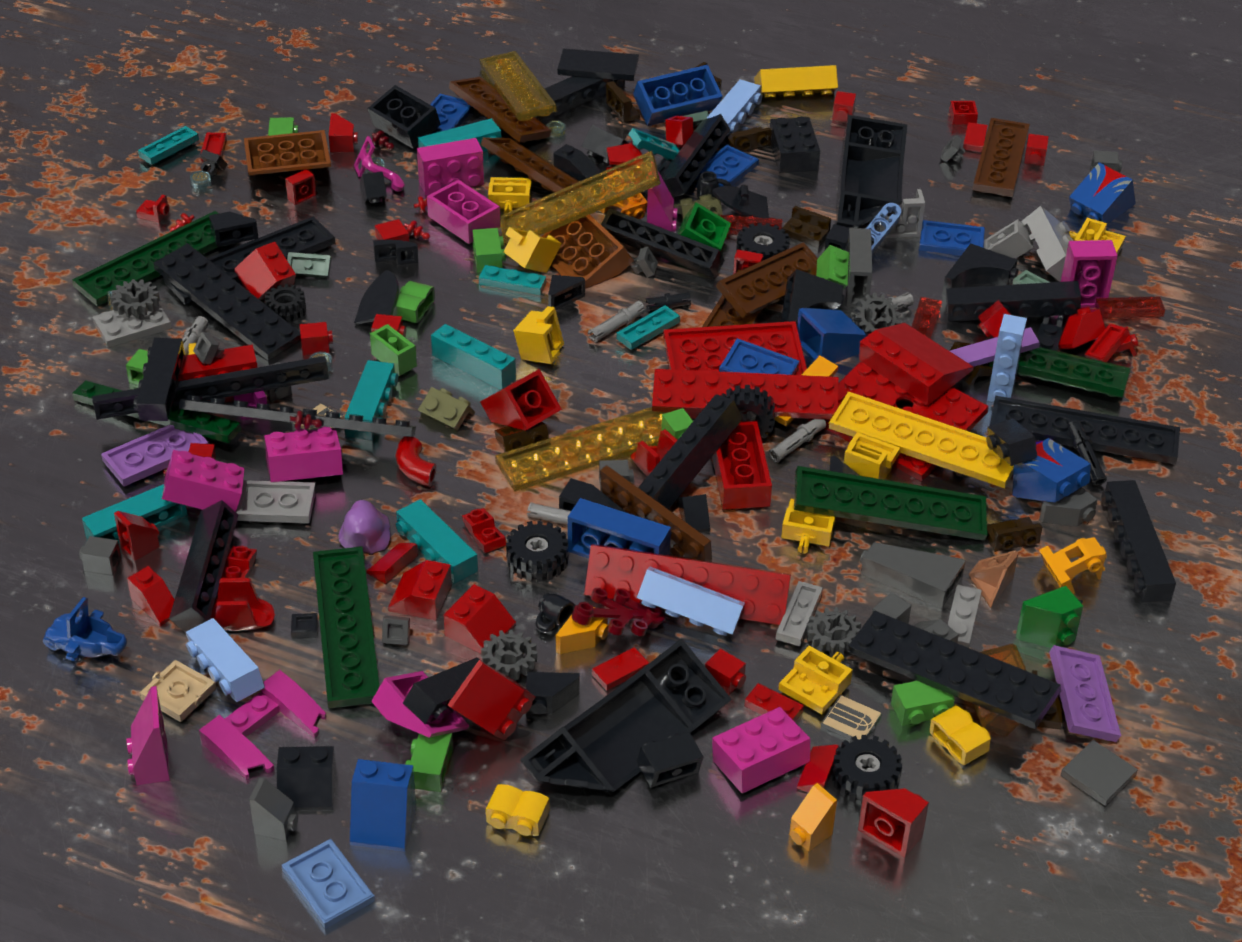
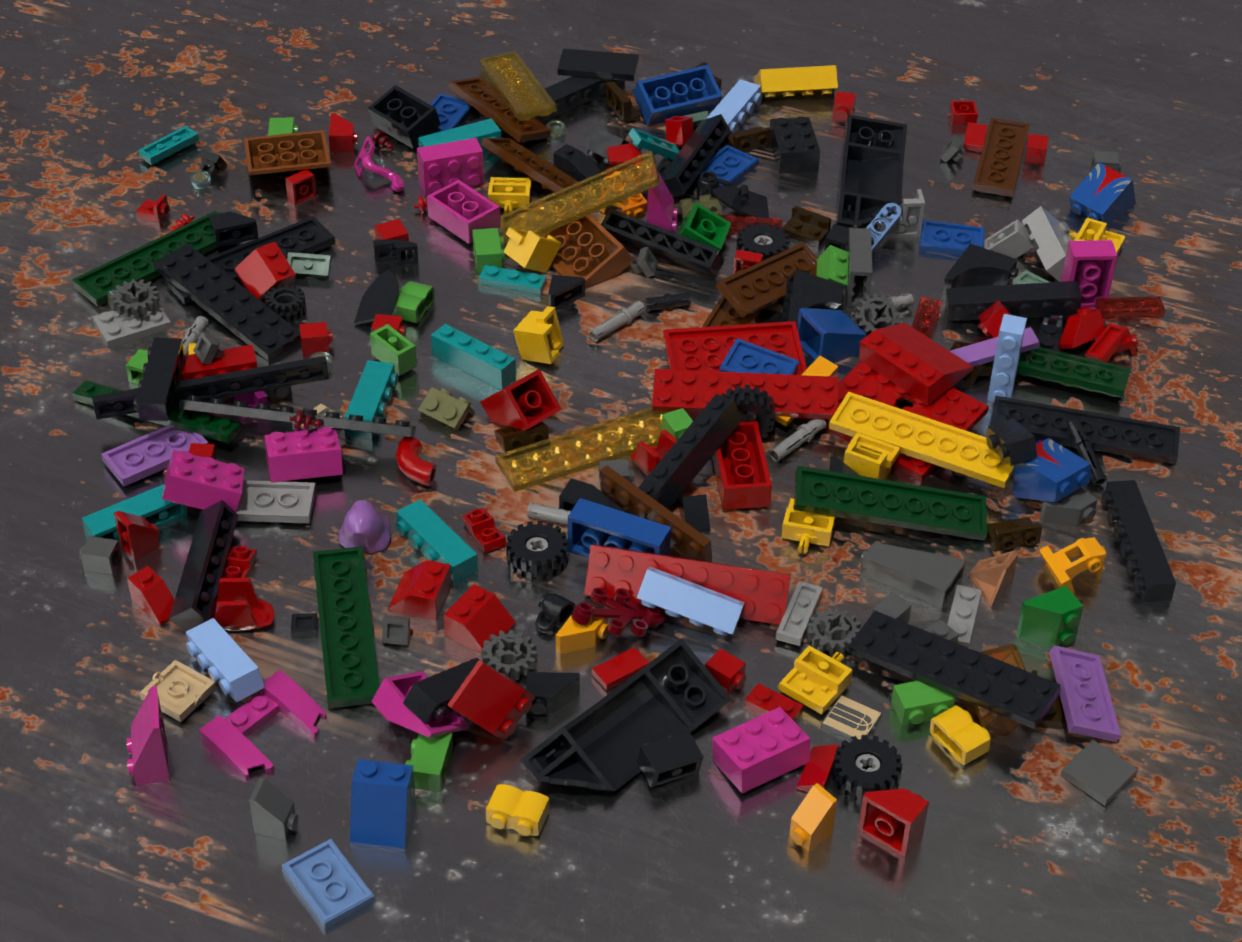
(84, 634): blue piece -> none
(214, 143): red tile -> none
(307, 776): black slope -> none
(373, 187): black slope -> none
(393, 562): red slope -> none
(418, 231): red hair -> none
(648, 327): teal plate -> none

